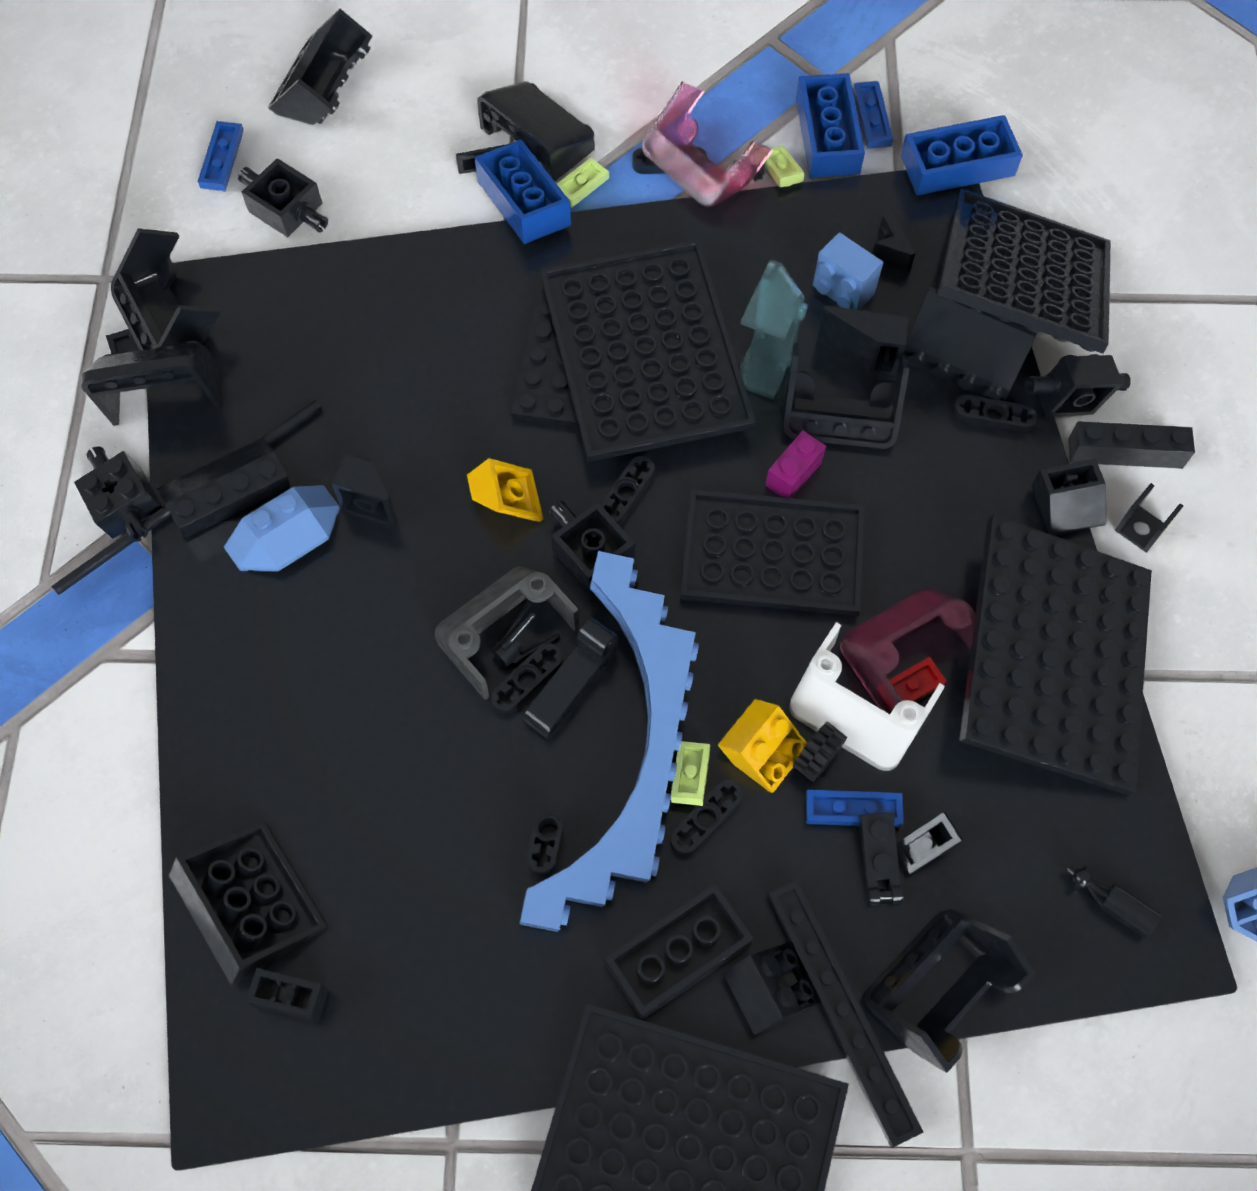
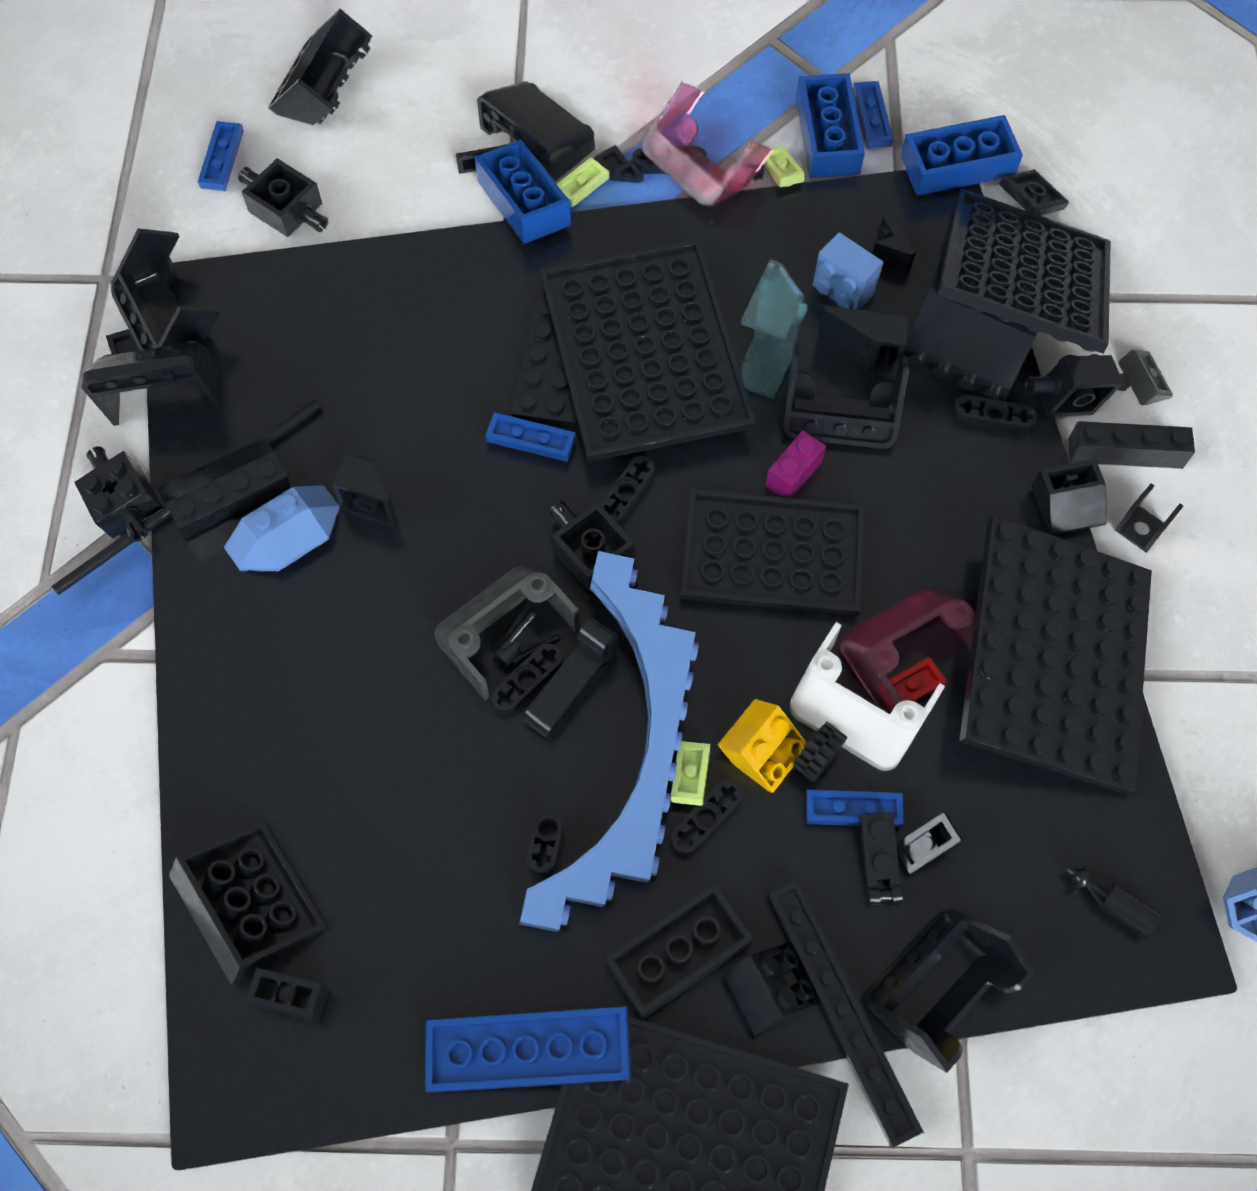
(505, 489): yellow slope -> none
(527, 1050): none -> blue plate
(530, 437): none -> blue plate
(618, 166): none -> black slope
(1033, 193): none -> black plate
(1145, 377): none -> dark grey slope

